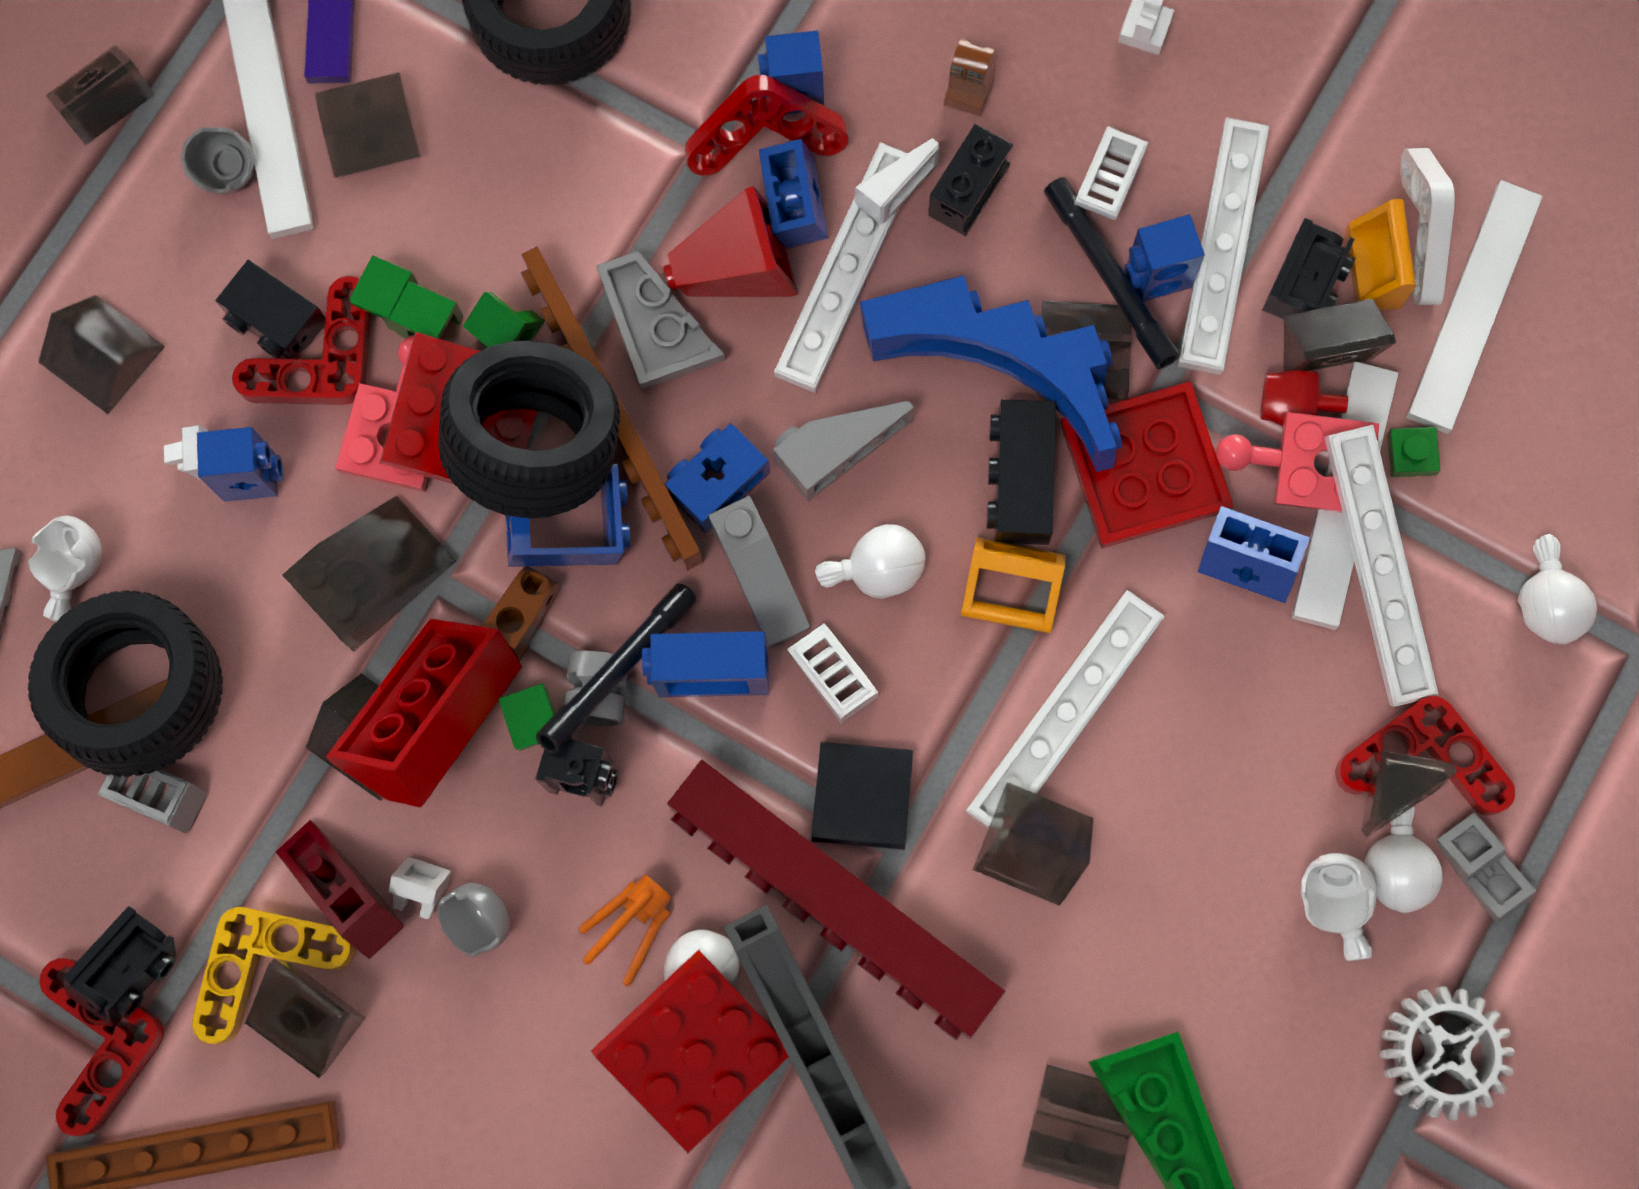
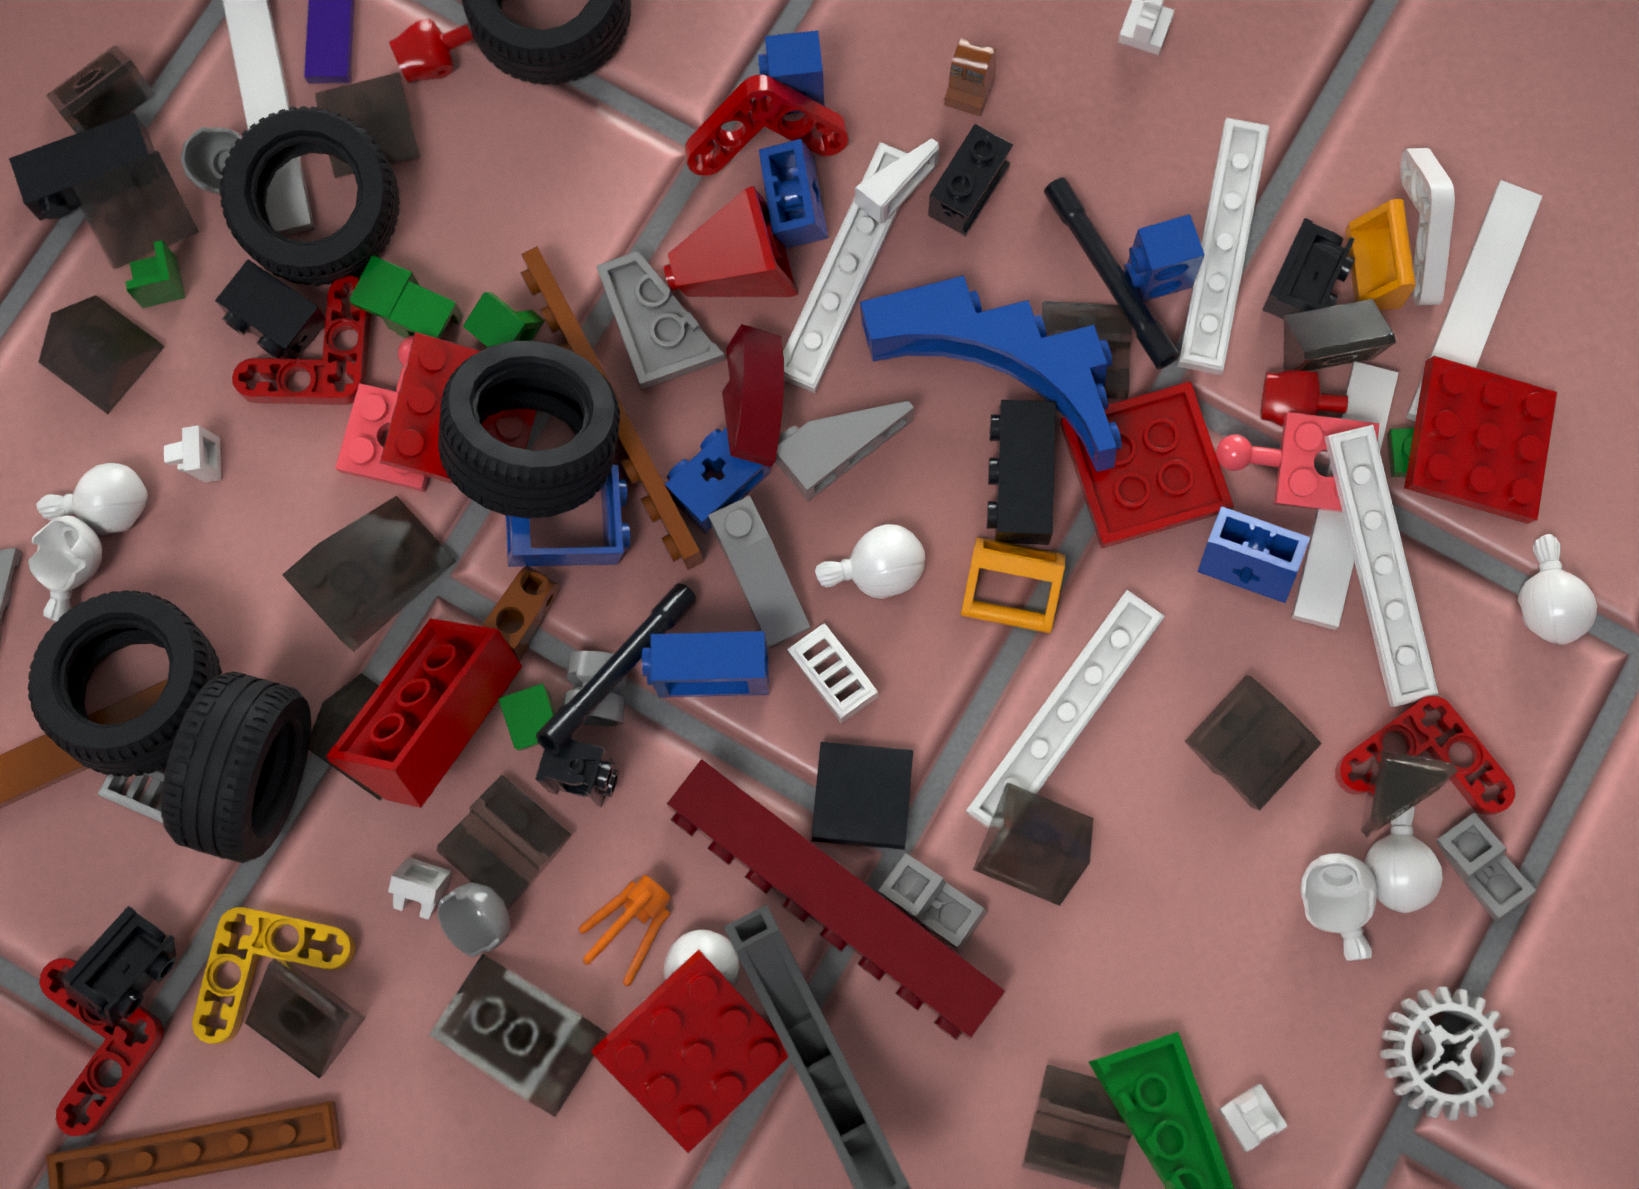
(52, 169): none -> black brick
(105, 498): none -> white hair
(134, 209): none -> clear smoke slope
(156, 278): none -> green panel
(236, 766): none -> black tyre
(238, 464): blue brick -> none
(271, 146): none -> black tyre
(339, 890): dark red slope -> none
(426, 52): none -> red piece
(504, 841): none -> clear smoke slope
(518, 1035): none -> clear smoke slope
(754, 394): none -> dark red slope
(932, 901): none -> light grey slope
(1124, 147): white slope -> none
(1252, 1117): none -> white tile
(1253, 742): none -> clear smoke slope
(1481, 440): none -> red plate

